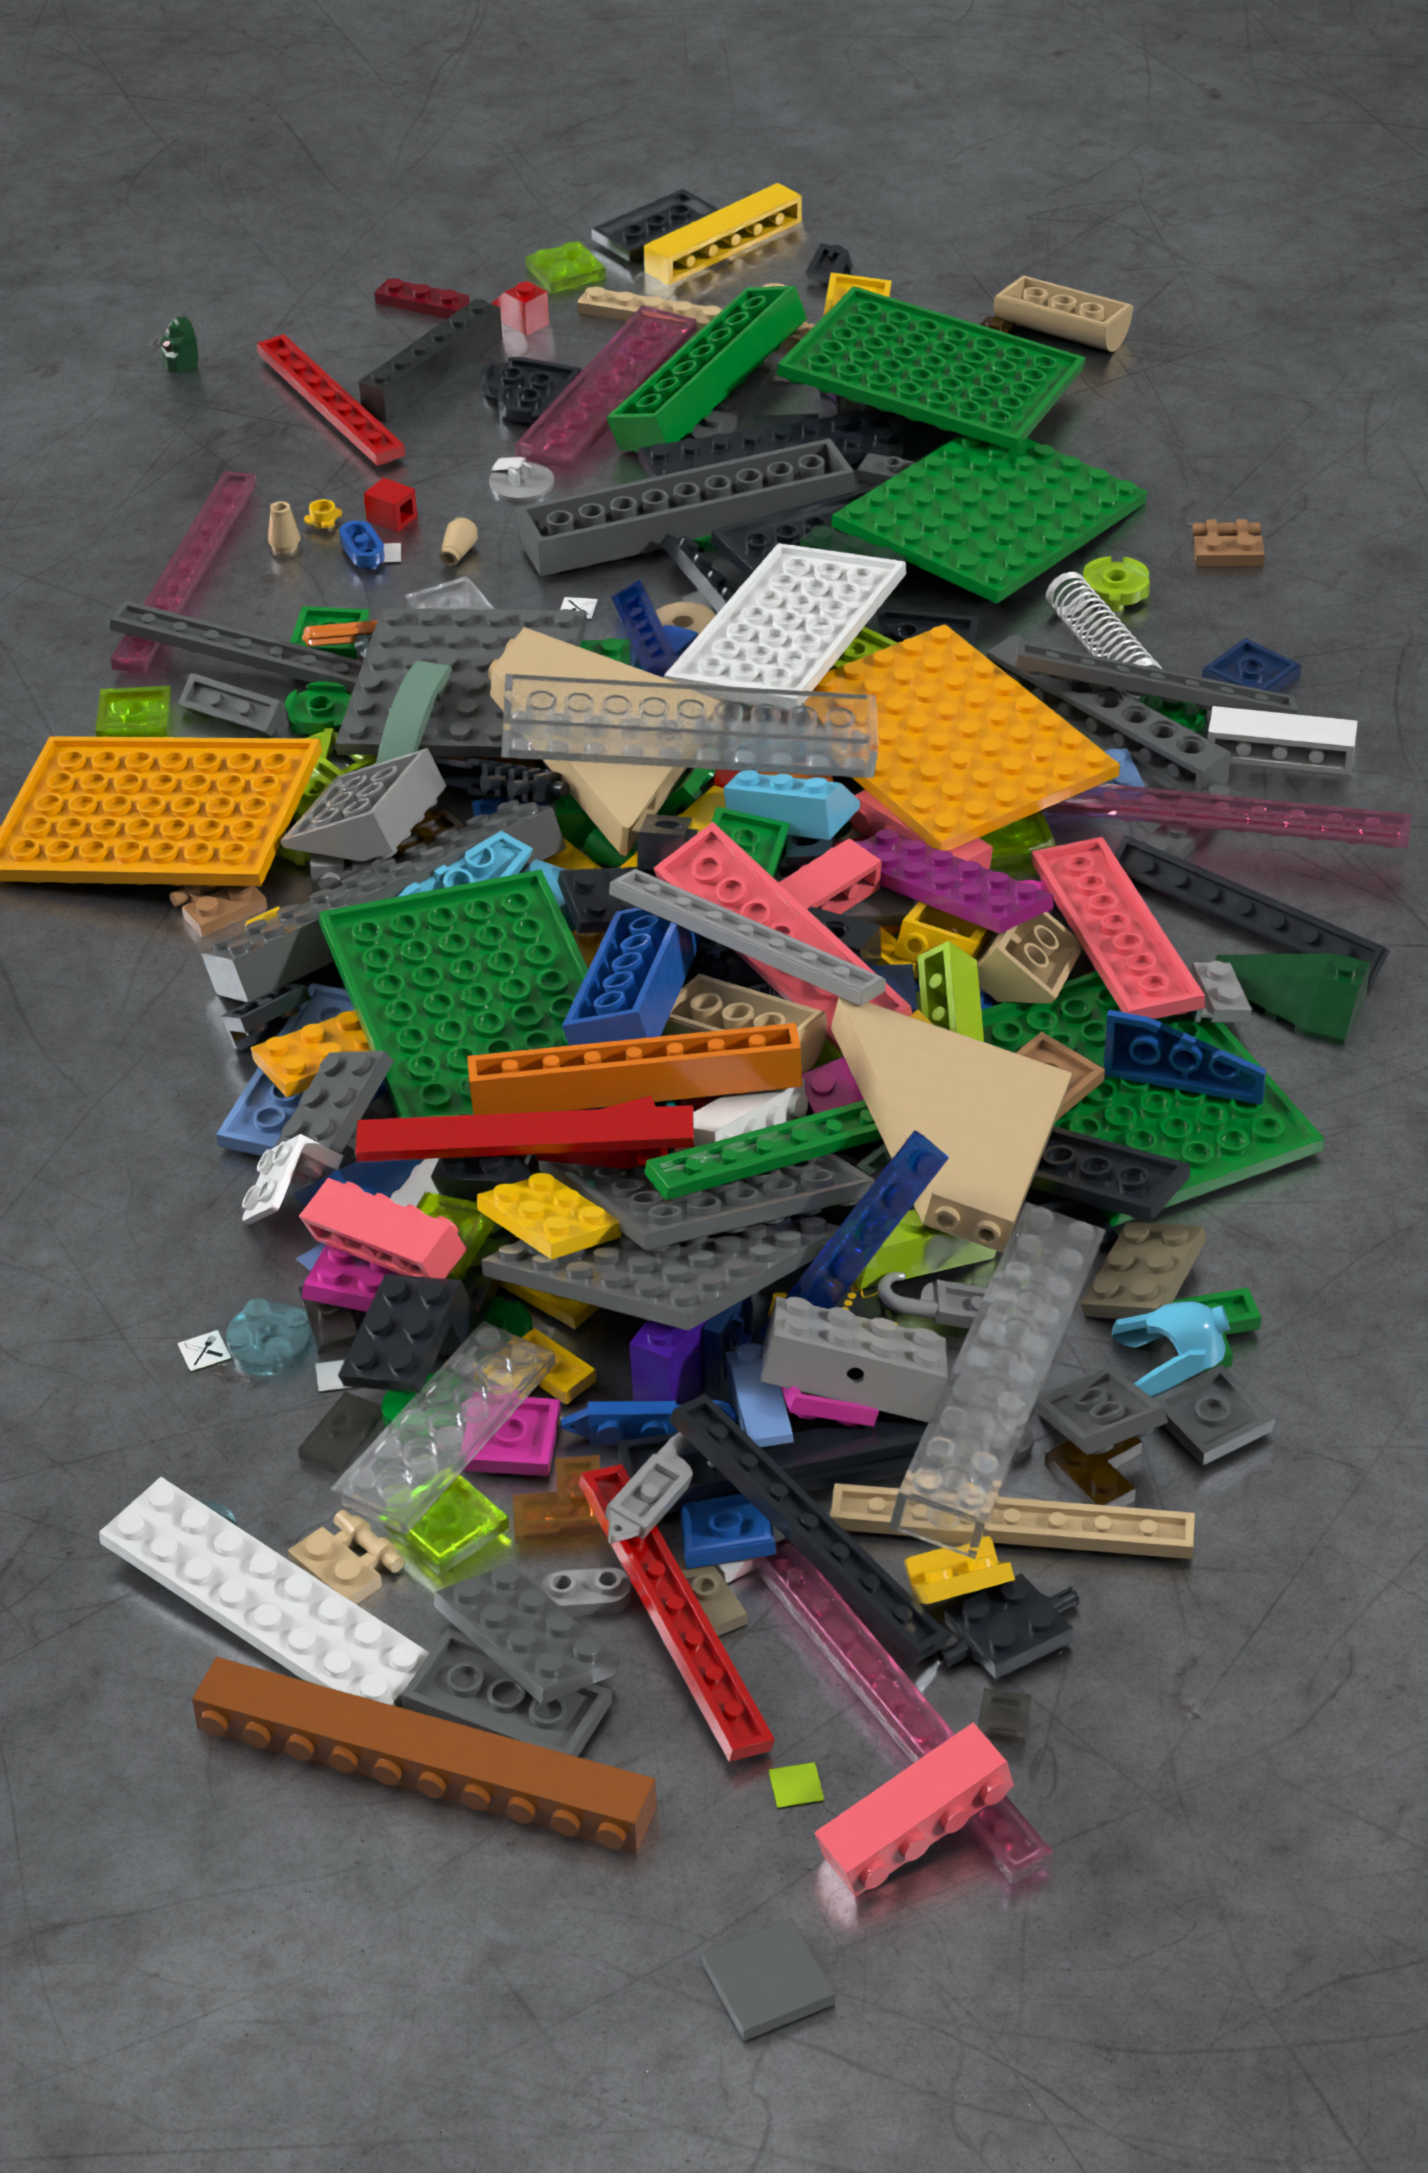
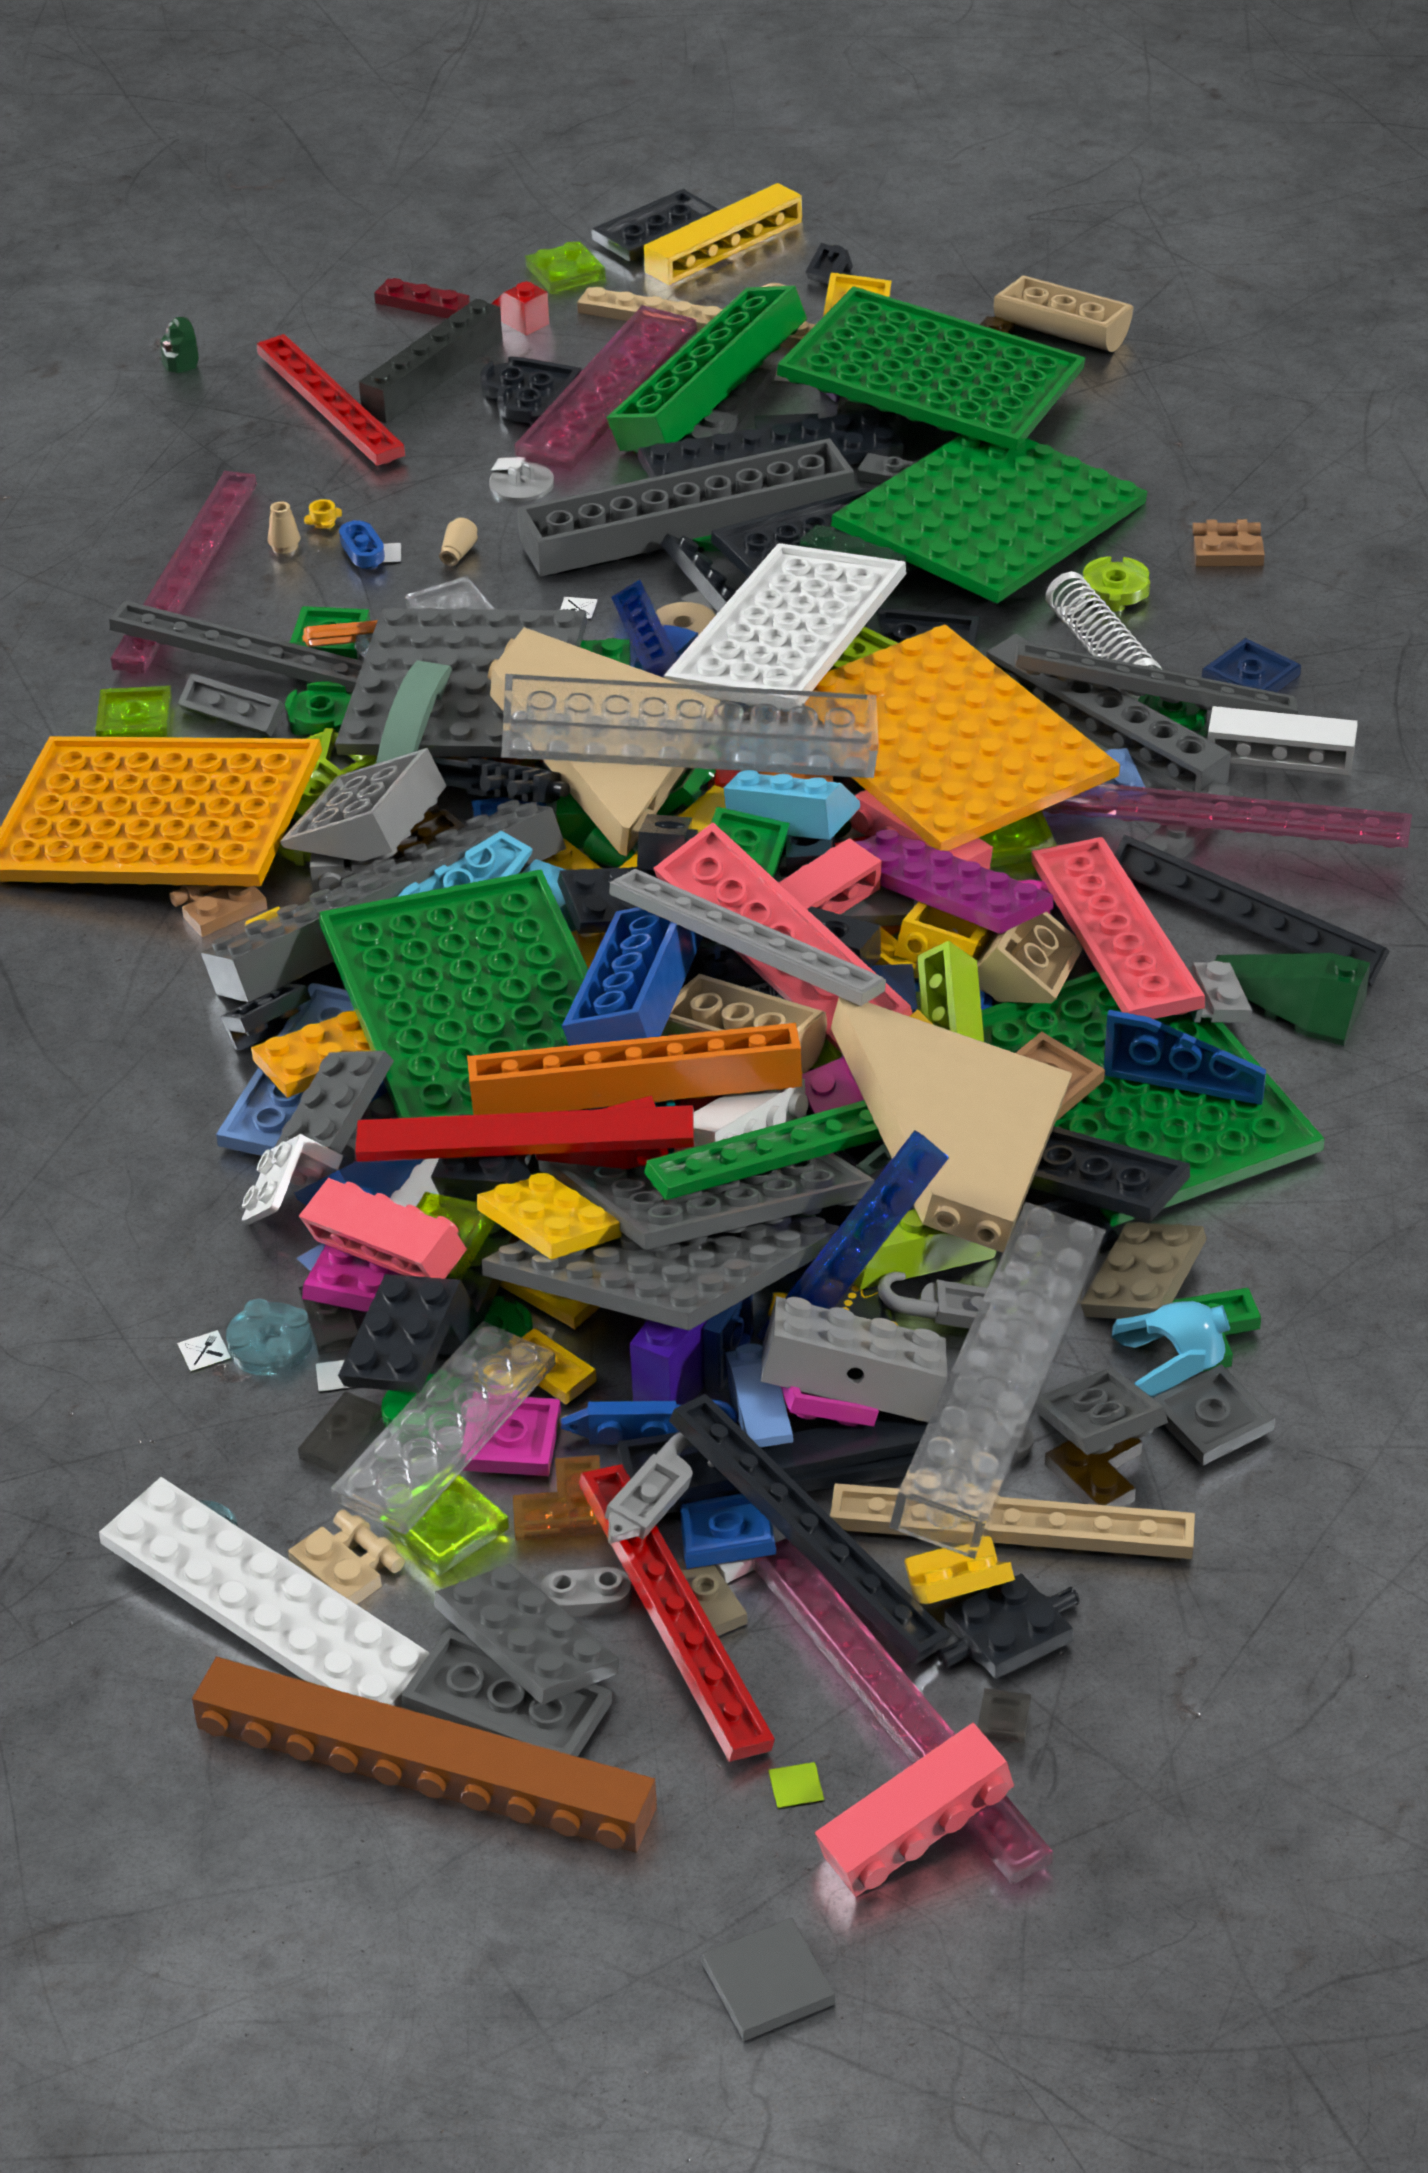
(390, 504): red brick -> none

